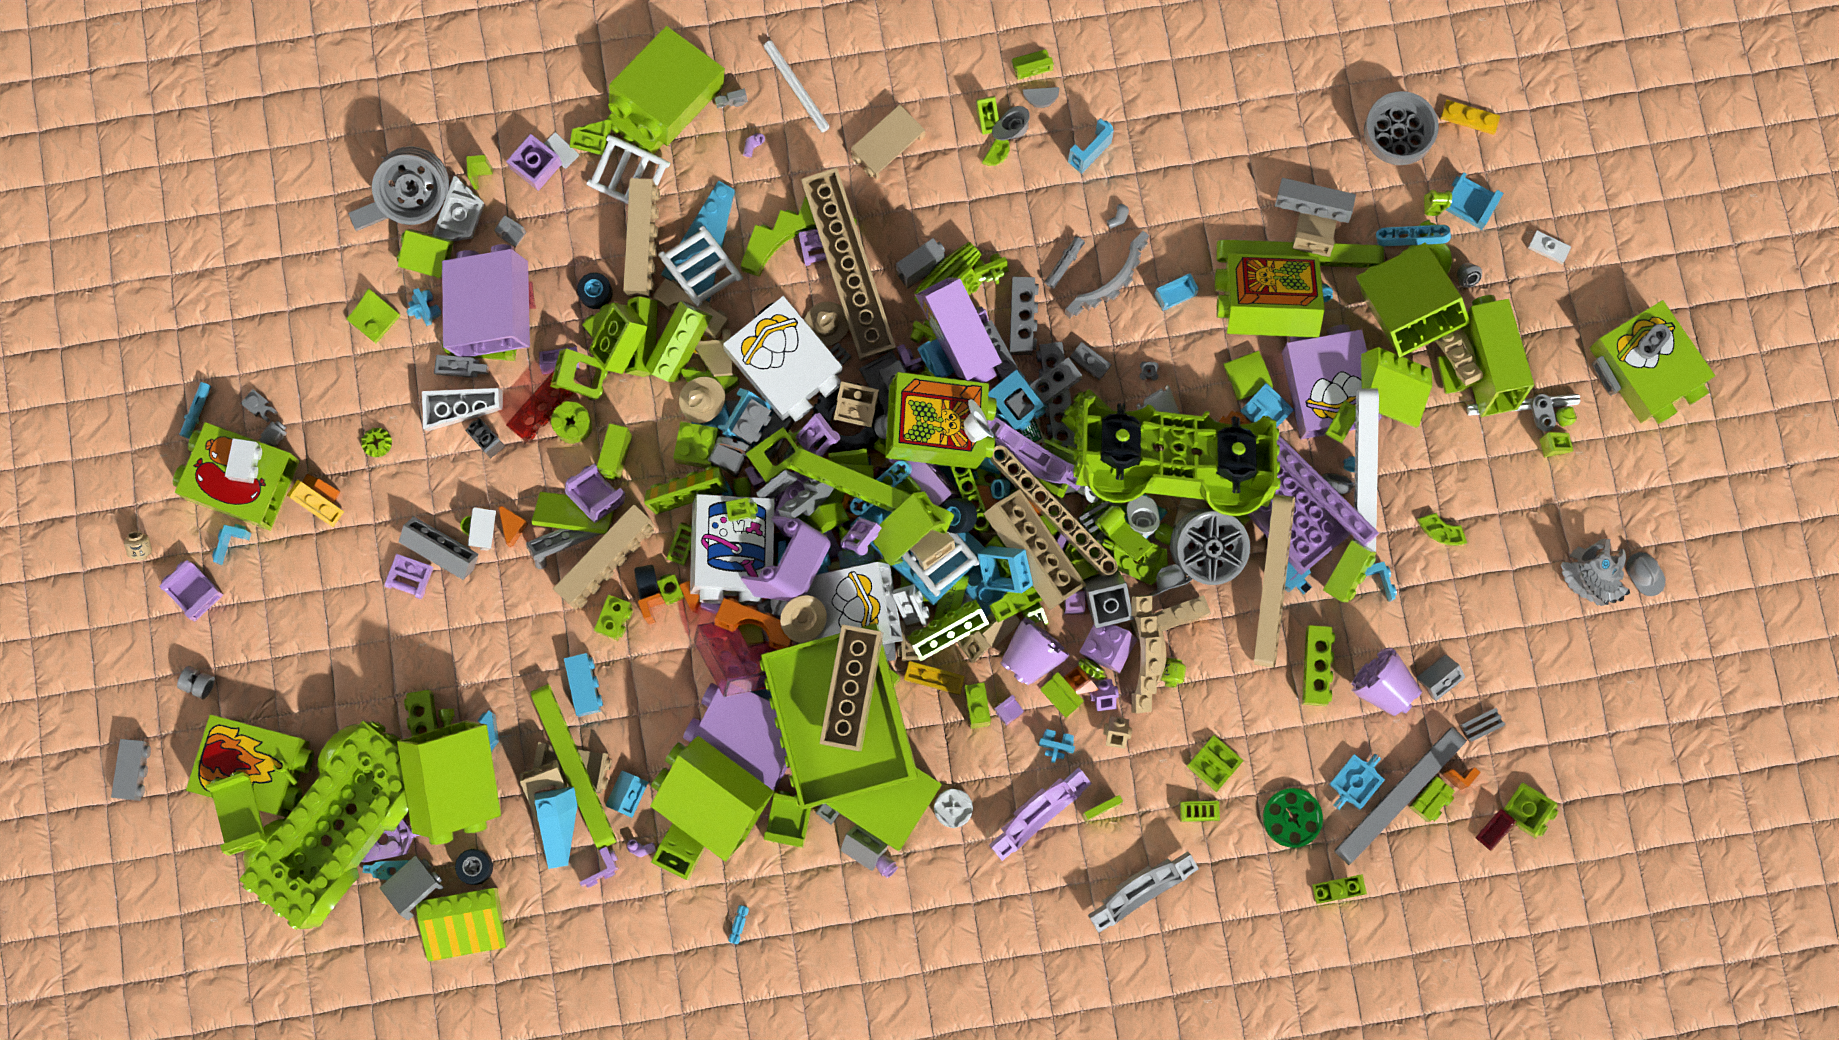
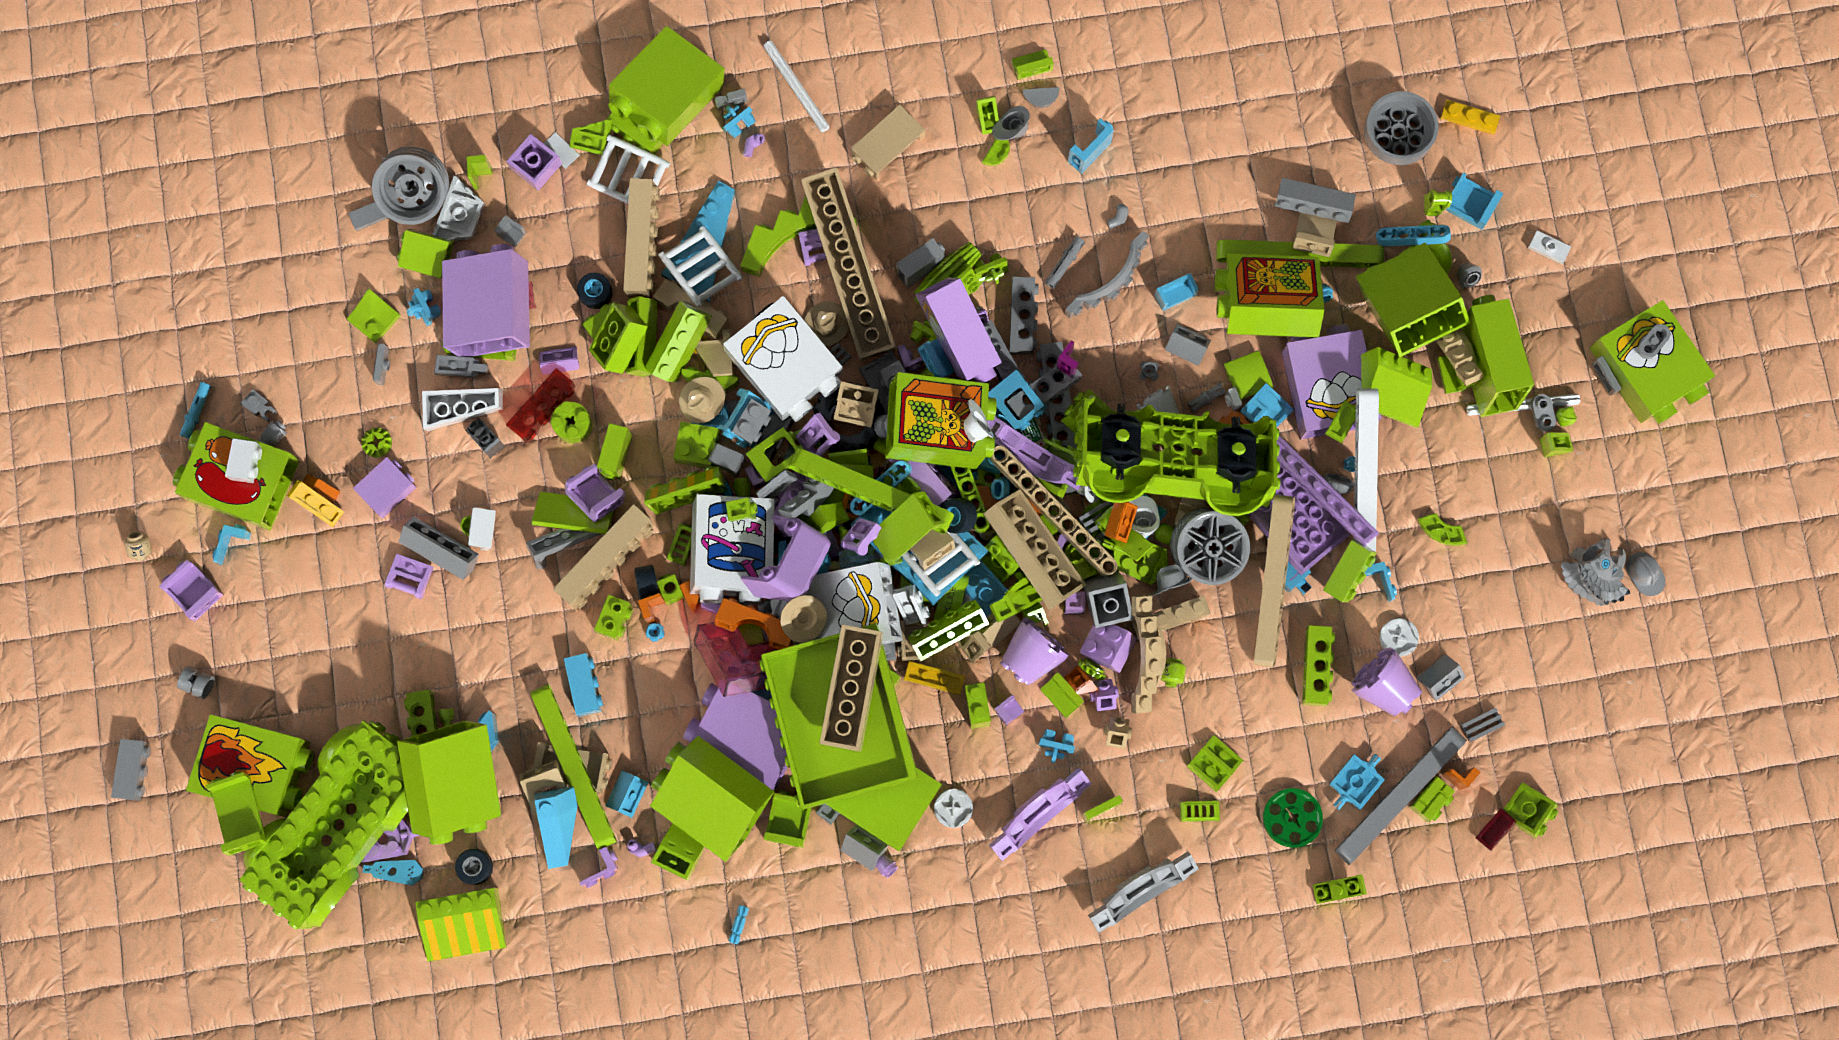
(285, 771): lime hand -> none
(382, 364): none -> light grey plate
(385, 487): none -> lavender brick
(411, 886): light grey panel -> none
(512, 526): orange slope -> none
(565, 372): lime window -> none
(651, 628): none -> medium azure plate
(732, 127): none -> medium azure hips
(739, 447): light grey tile -> none
(1018, 564): medium azure window -> none
(1066, 363): none -> magenta panel
(1090, 361): light grey plate -> none
(1121, 521): none -> orange slope
(1187, 344): none -> light grey panel
(1206, 397): none -> light grey pin
(1233, 399): none -> white plate
(1400, 636): none -> white tile

